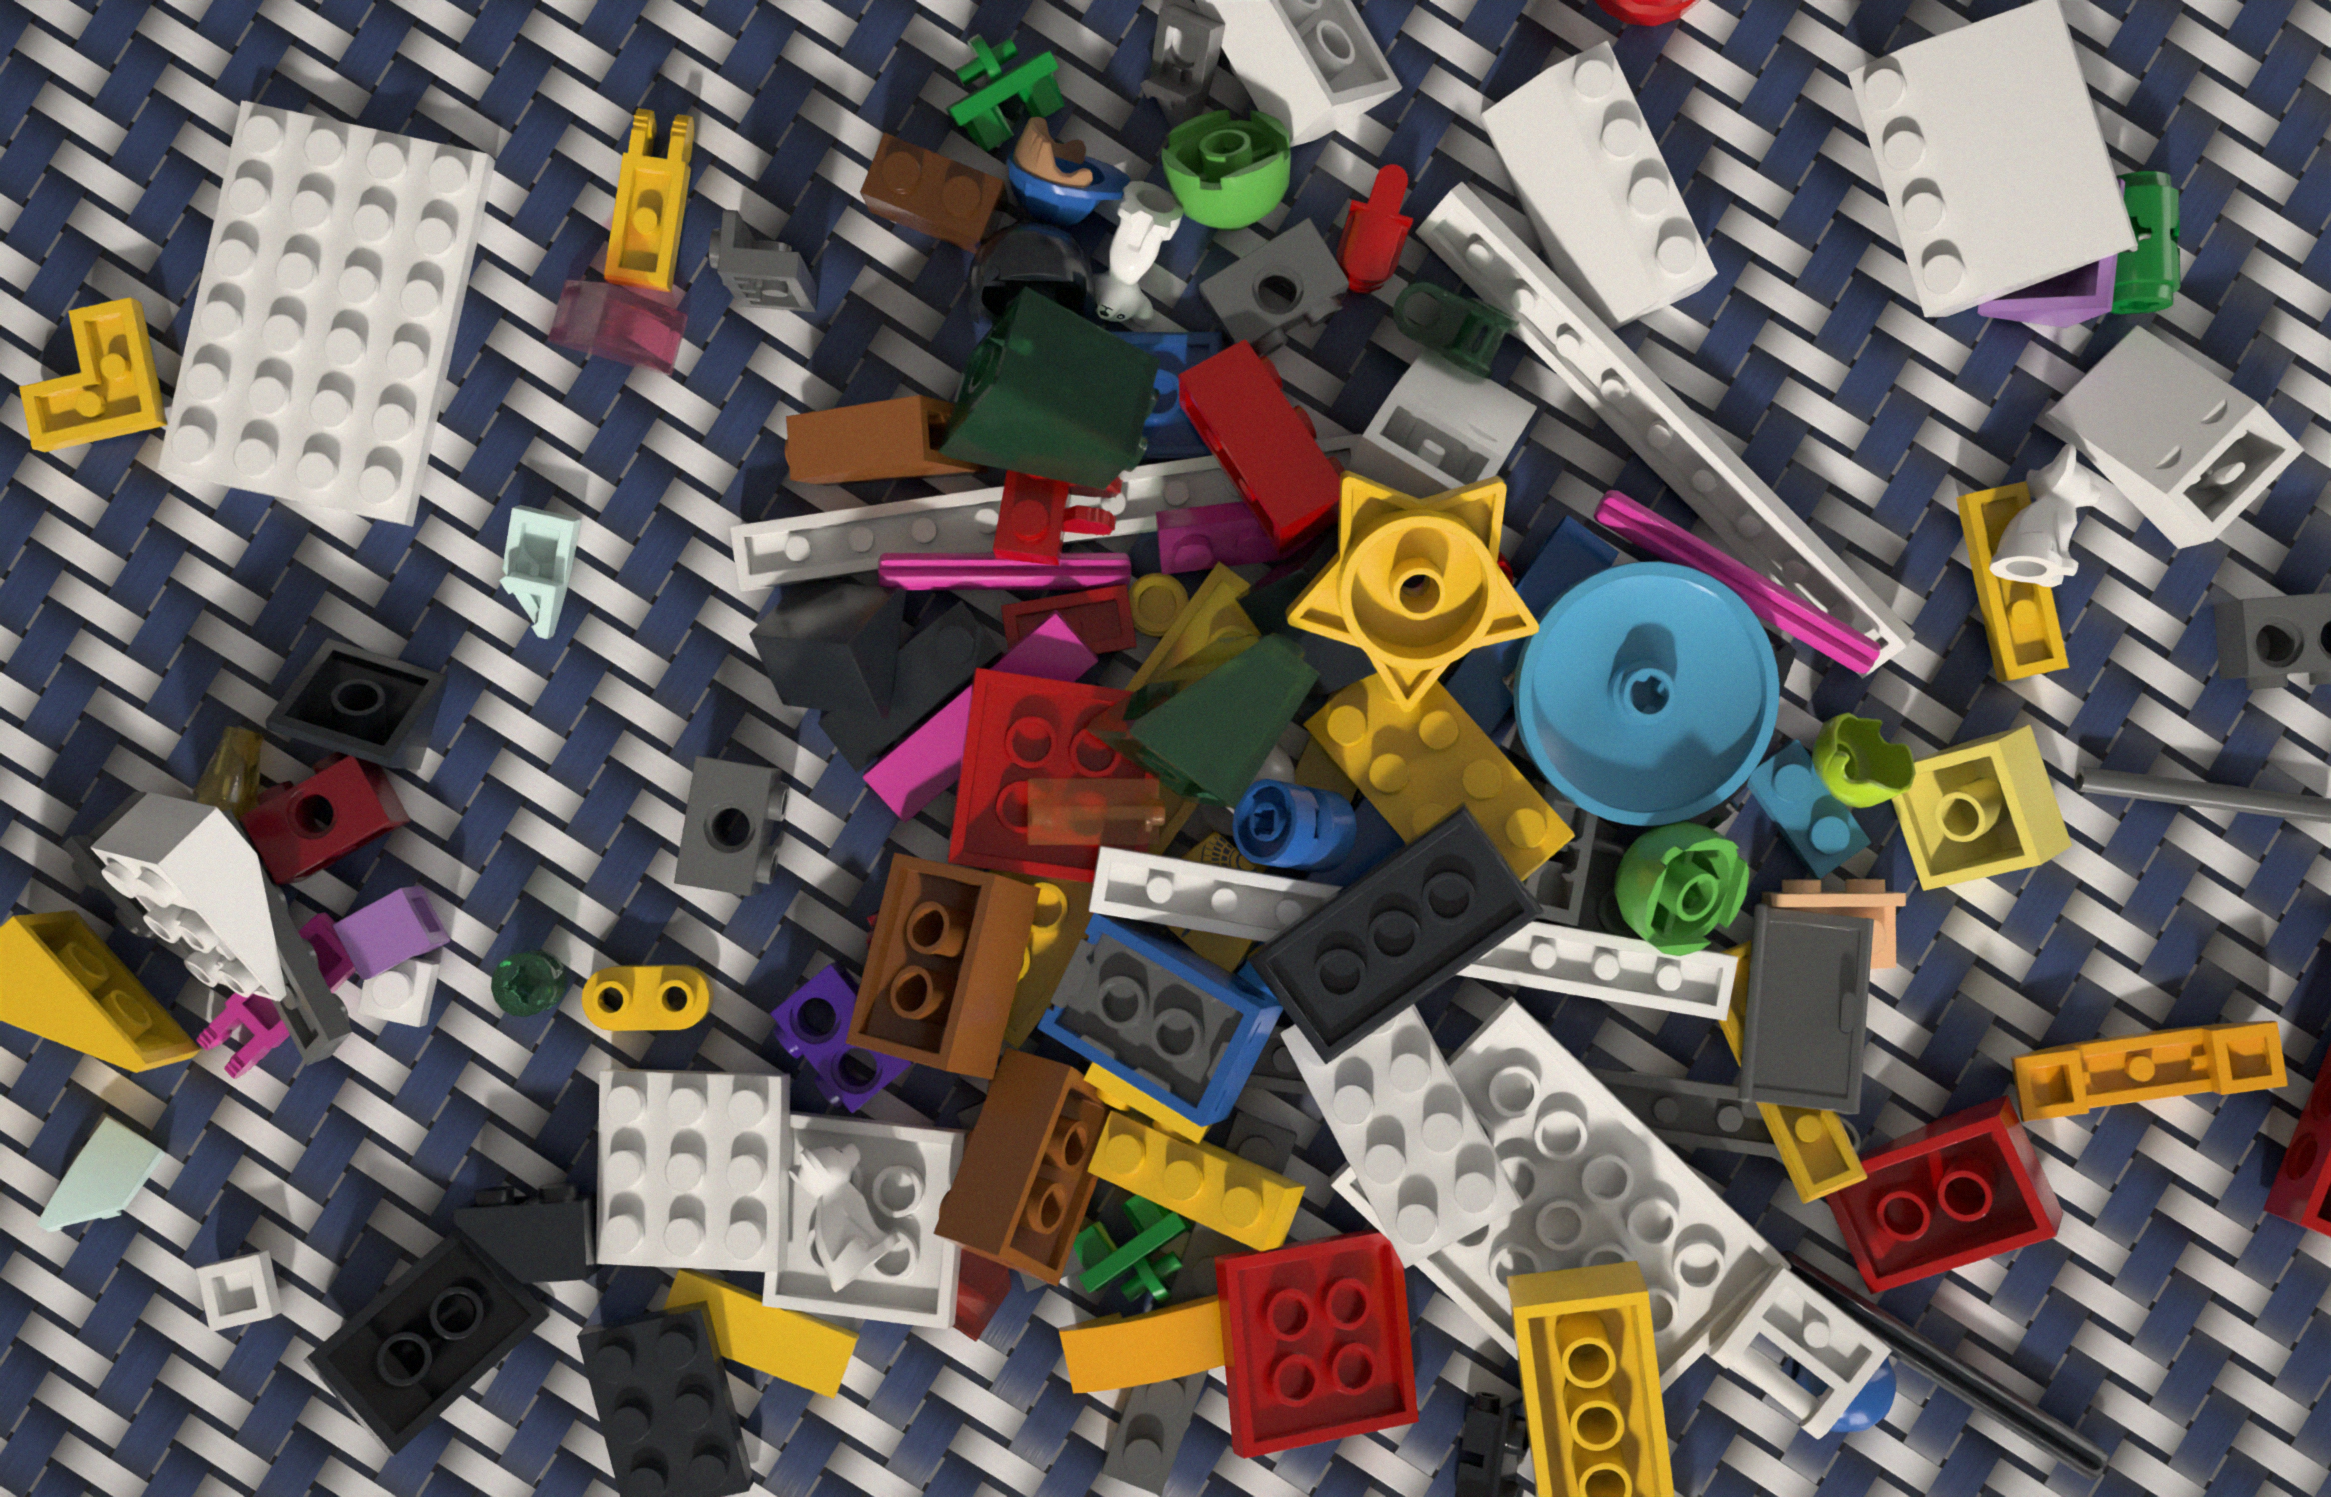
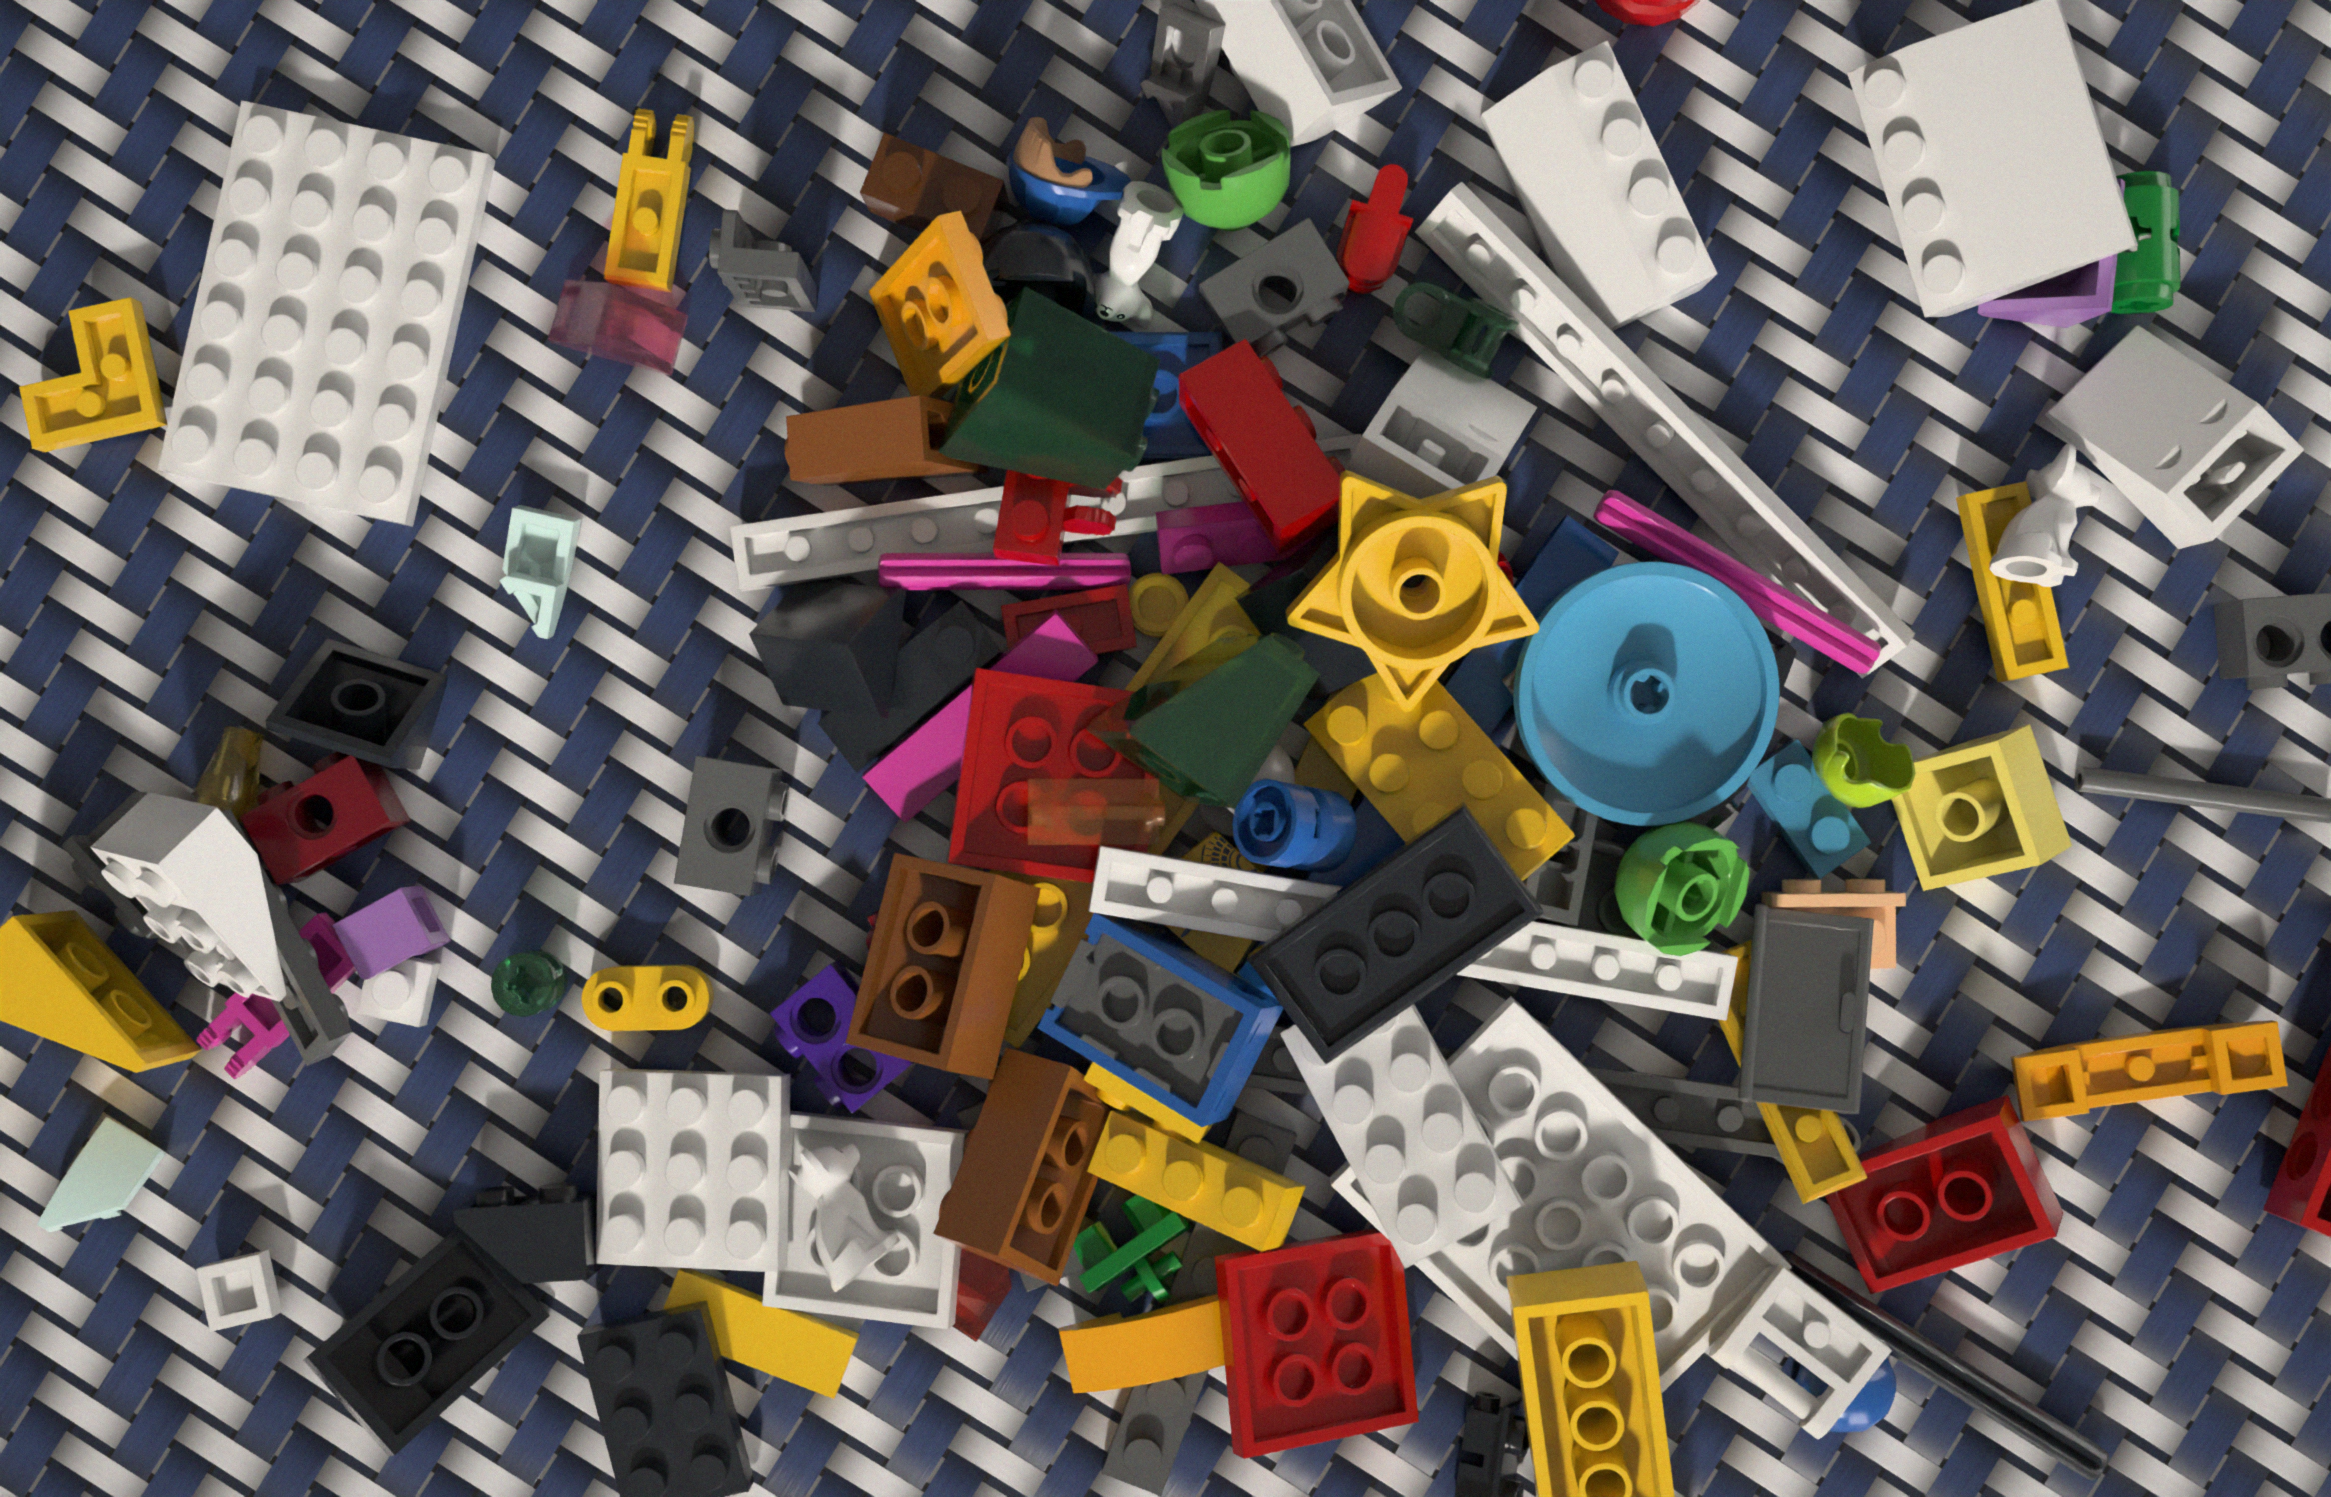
(940, 308): none -> light orange plate
(1030, 80): green hips -> none

